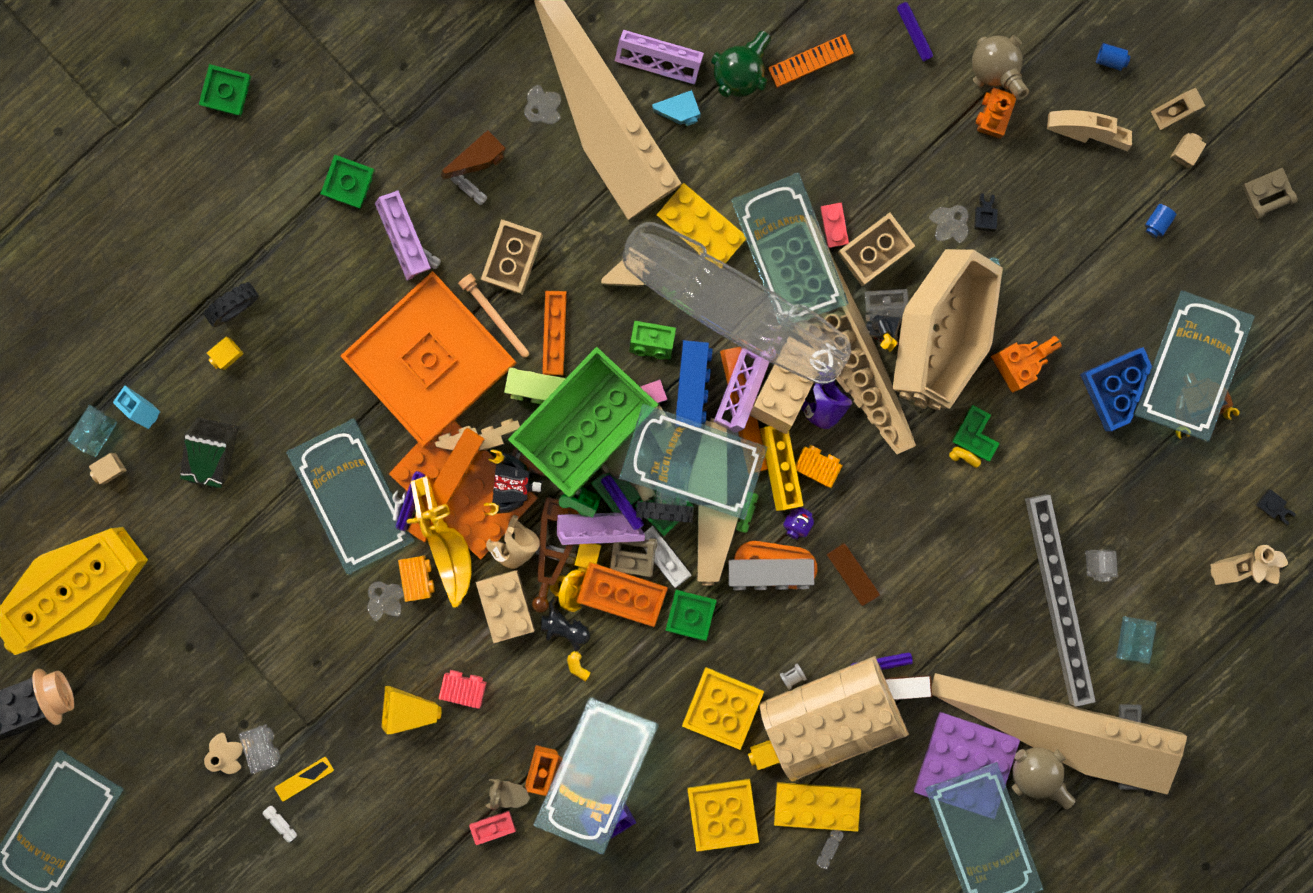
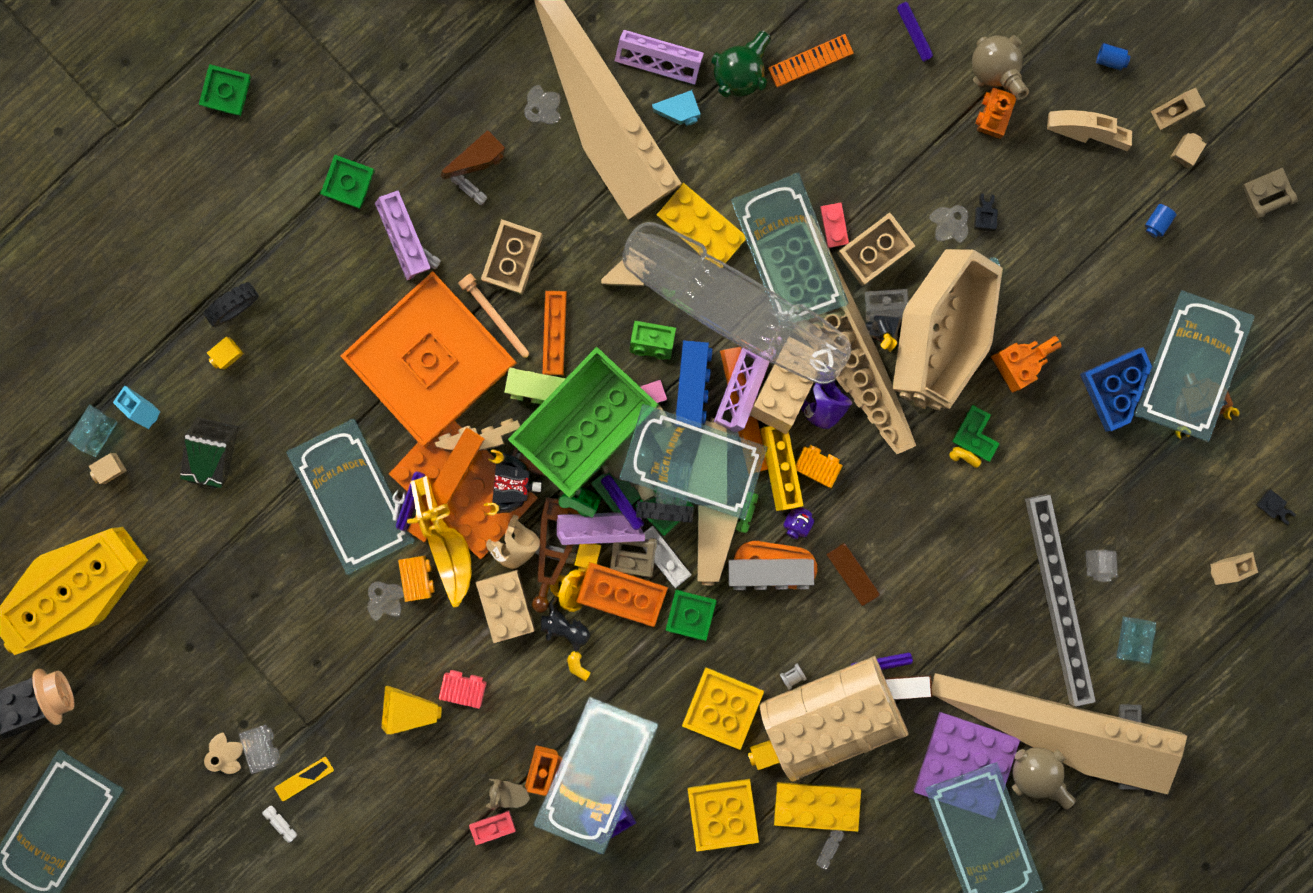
(1268, 567): tan plate -> none

